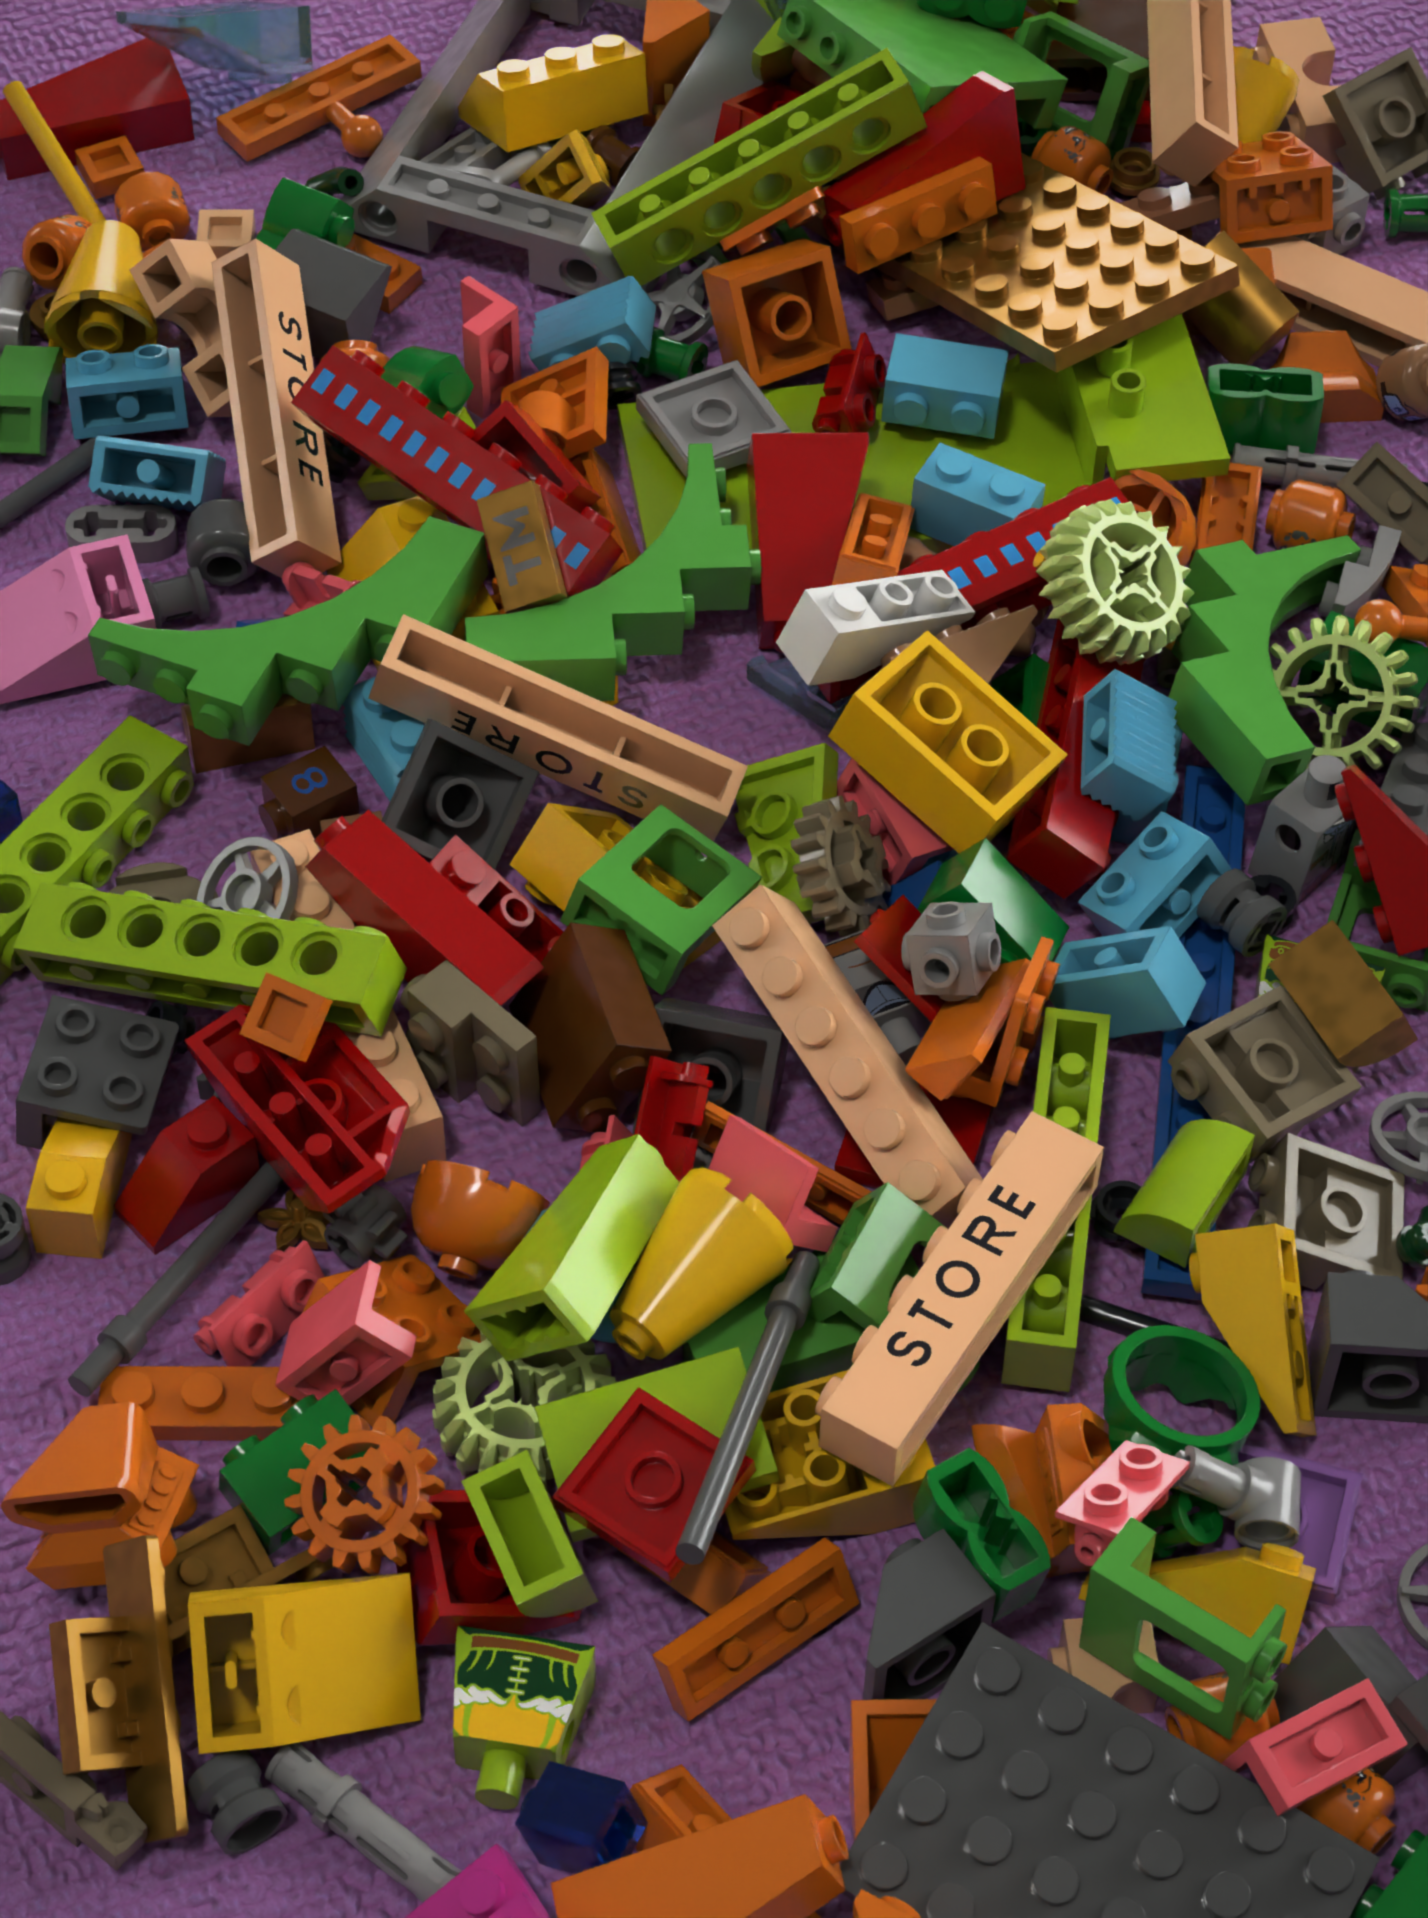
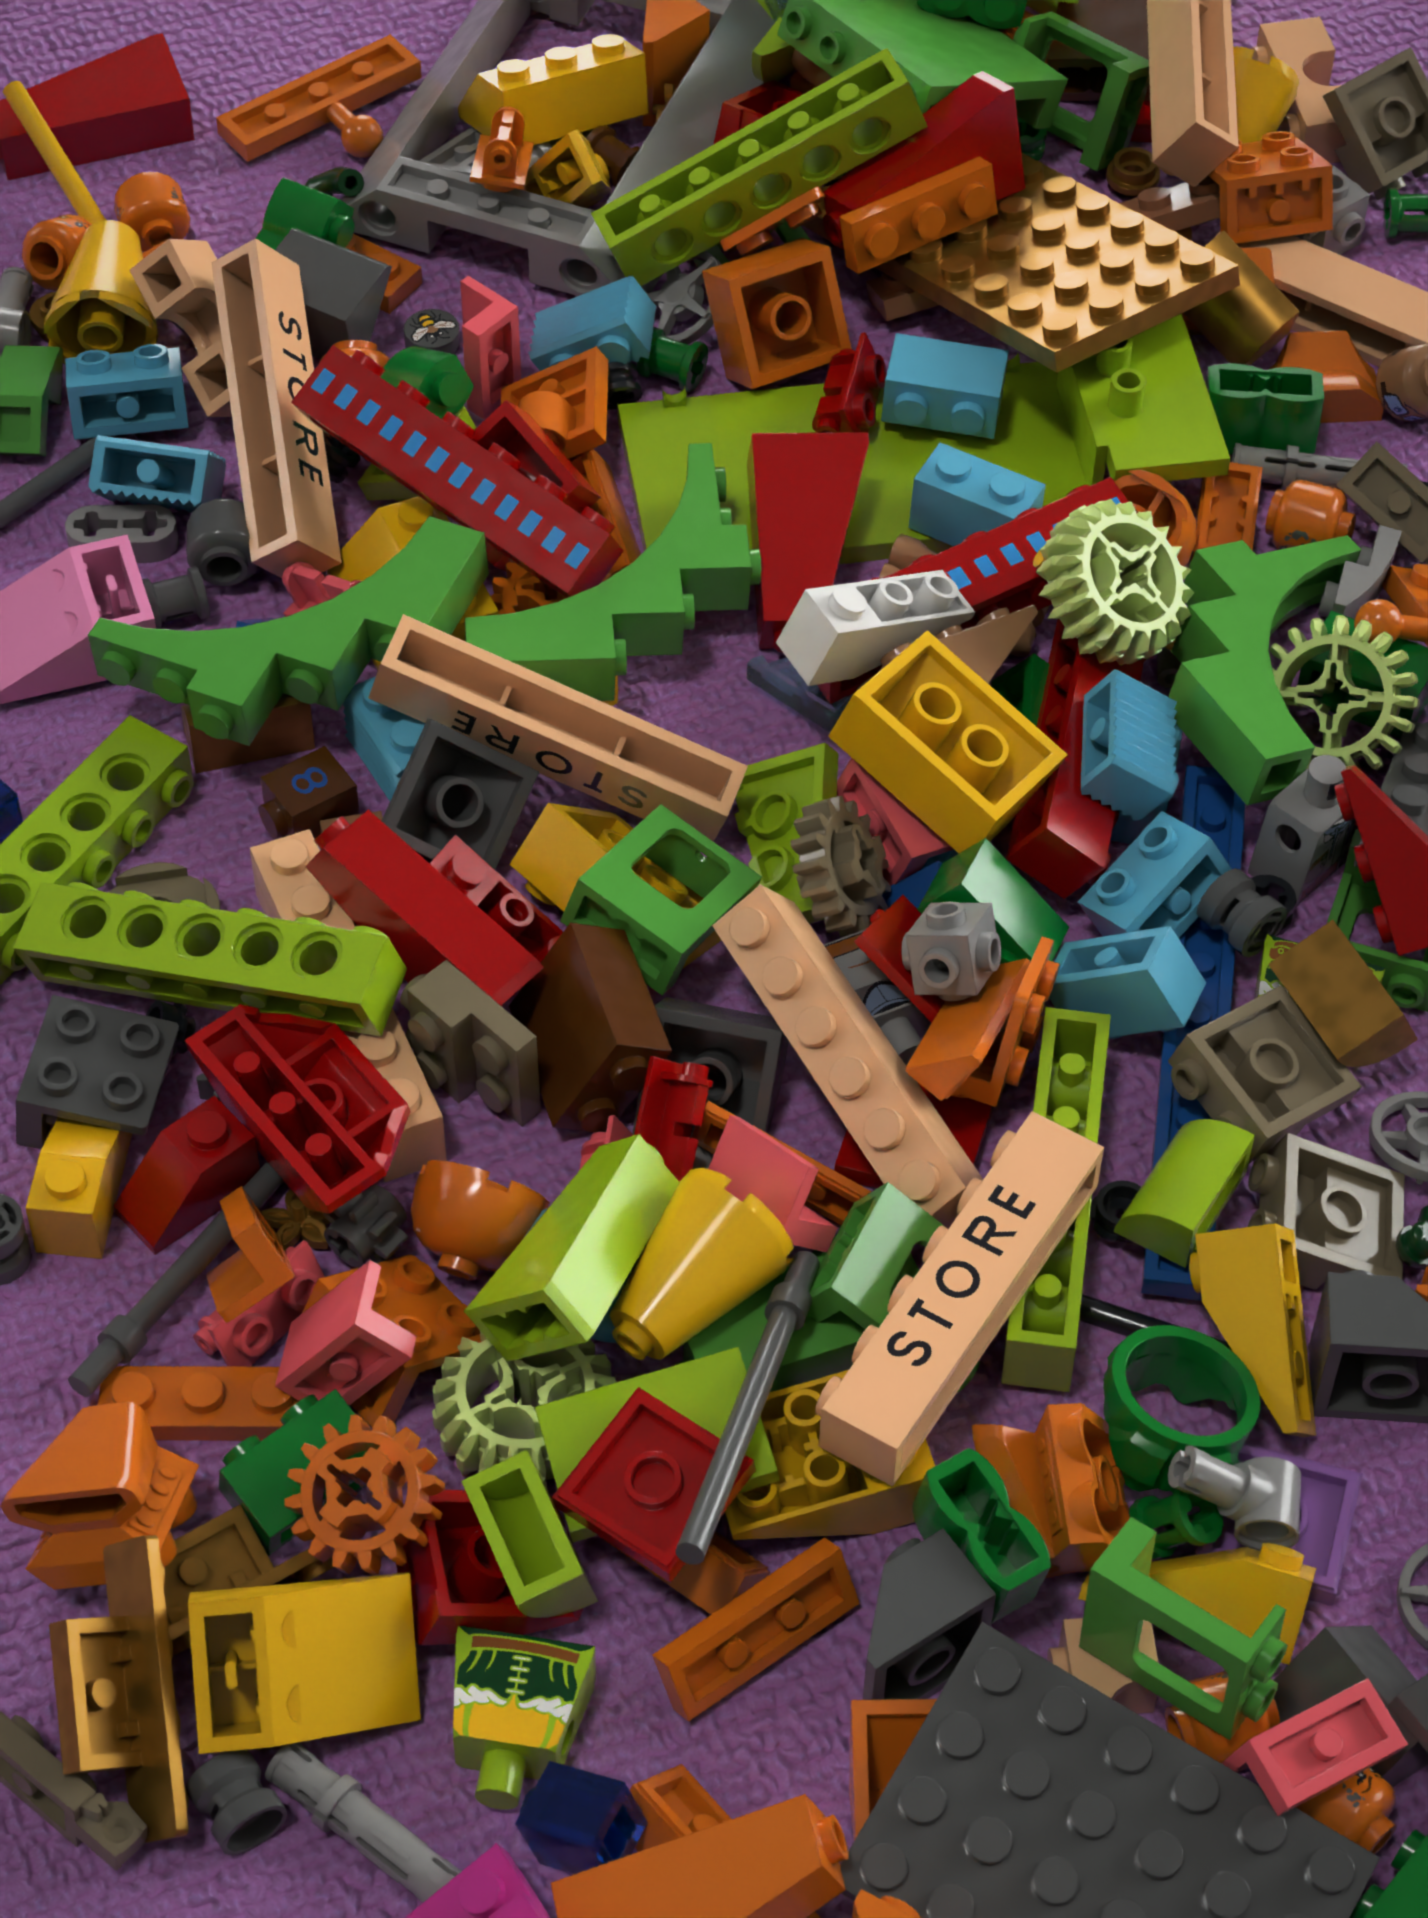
(108, 165): orange plate -> none
(226, 229): light nougat plate -> none
(235, 36): clear light blue slope -> none
(247, 887): light grey wheel -> none
(258, 1265): none -> orange panel
(286, 1017): orange plate -> none
(432, 330): none -> dark grey tile
(503, 156): none -> orange hinge
(521, 548): pearl gold tile -> none
(713, 408): light grey plate -> none
(873, 540): orange slope -> none
(1076, 157): orange head -> none
(1124, 1486): coral hinge -> none

